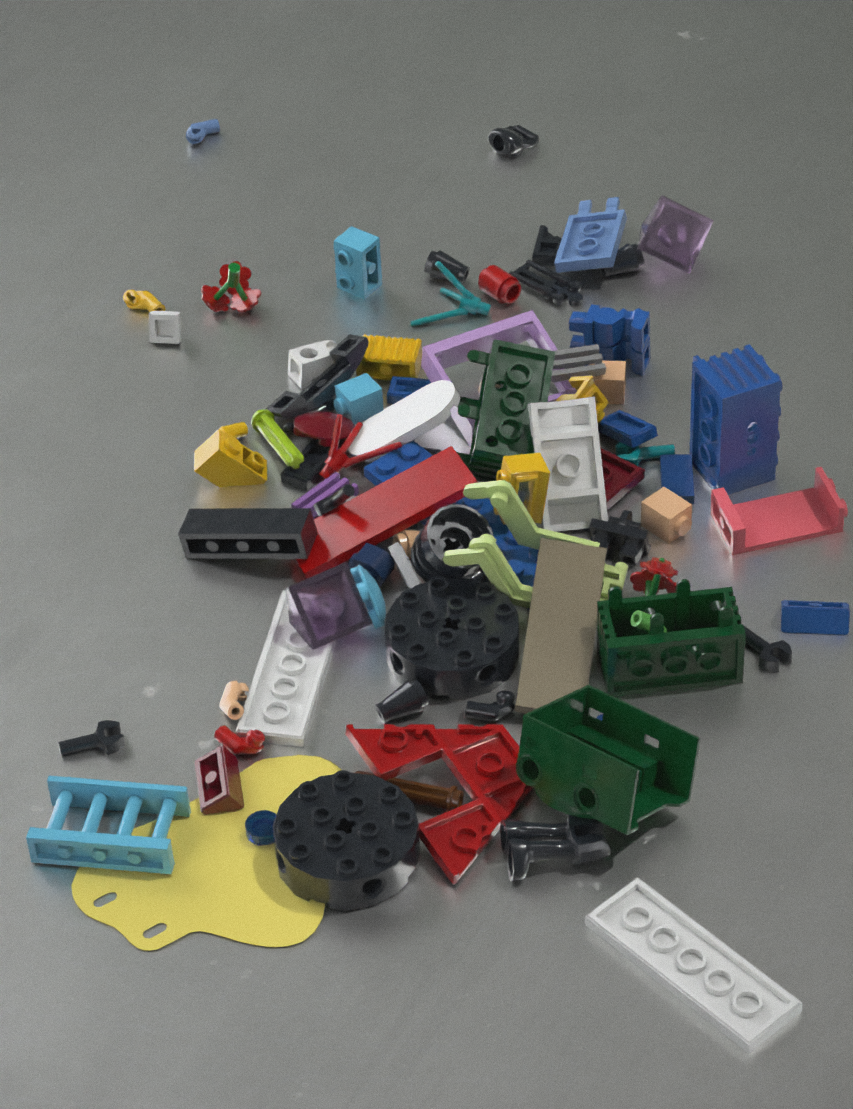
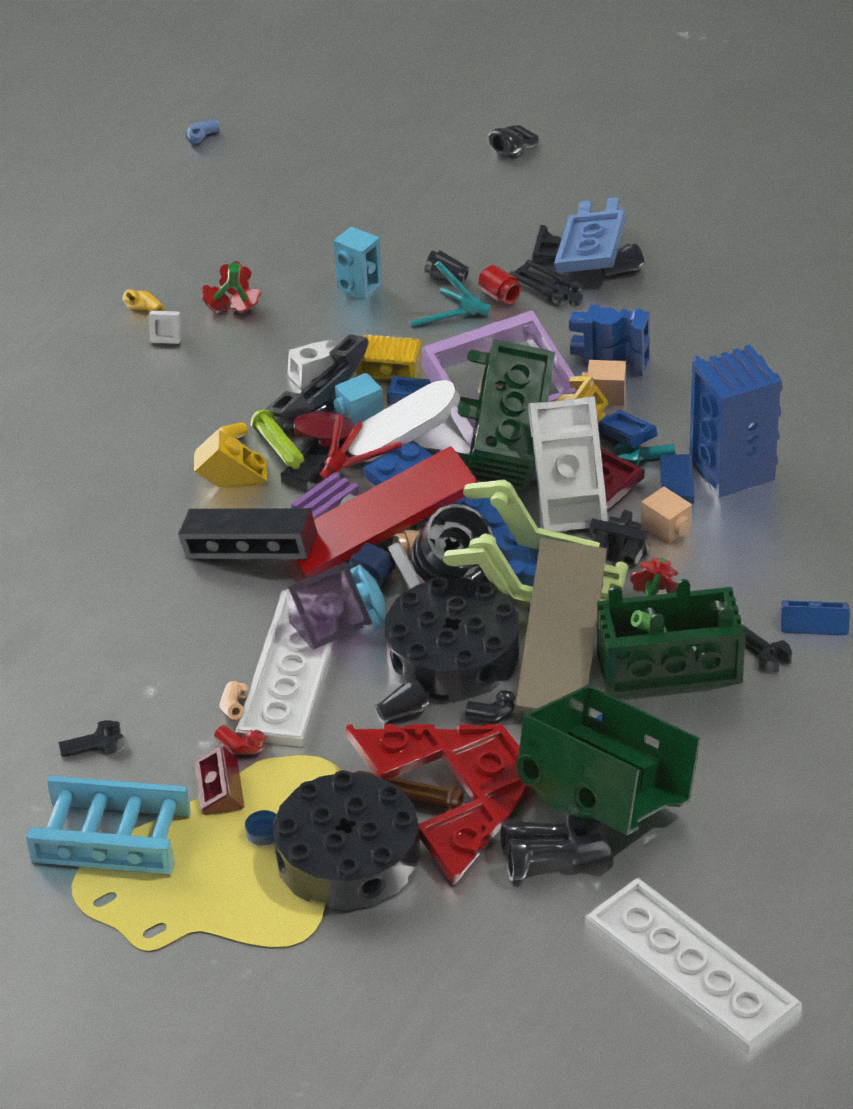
(335, 500): black bar -> none
(529, 479): yellow window -> none
(574, 357): light grey tile -> none
(674, 234): clear purple slope -> none
(779, 517): coral panel -> none

